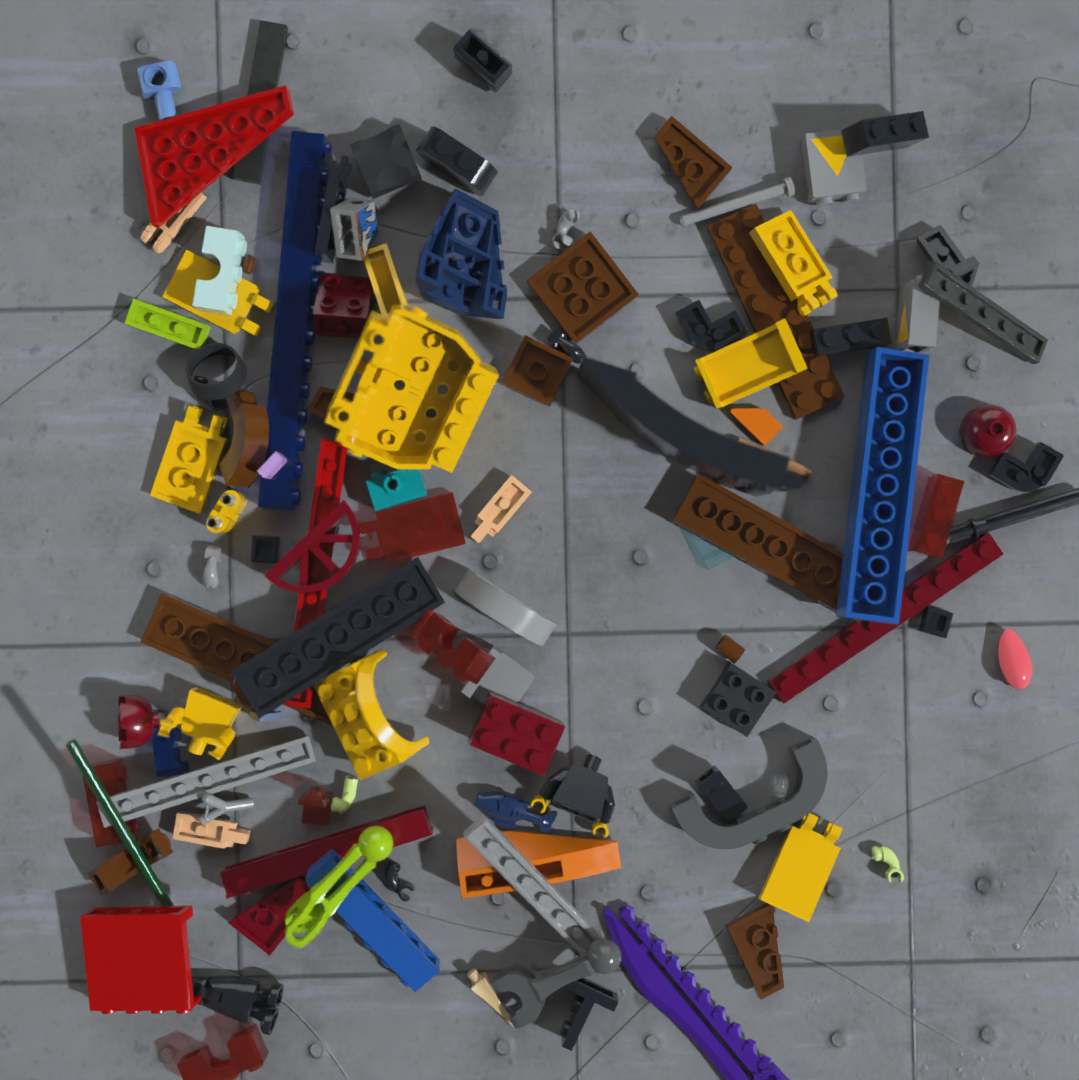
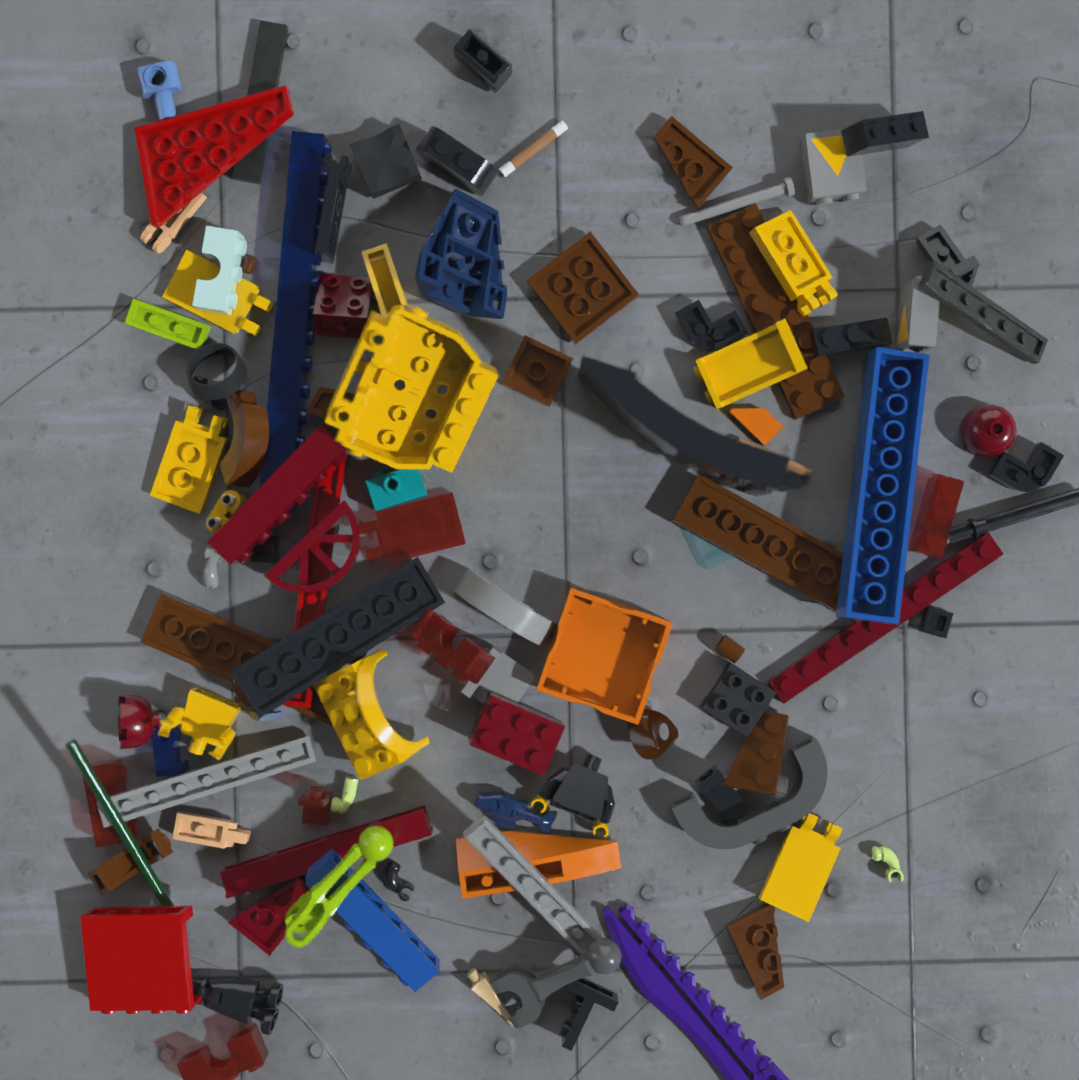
(221, 806): light grey piece -> none
(272, 465): lavender tile -> none
(278, 495): none -> dark red brick
(354, 227): light grey torso -> none
(500, 508): light nougat hinge -> none
(533, 148): none -> medium nougat bar
(559, 340): black arm -> none
(566, 220): light grey arm -> none
(604, 655): none -> orange tile
(646, 735): none -> reddish brown piece
(761, 756): none -> reddish brown wing
(1014, 660): coral arm -> none

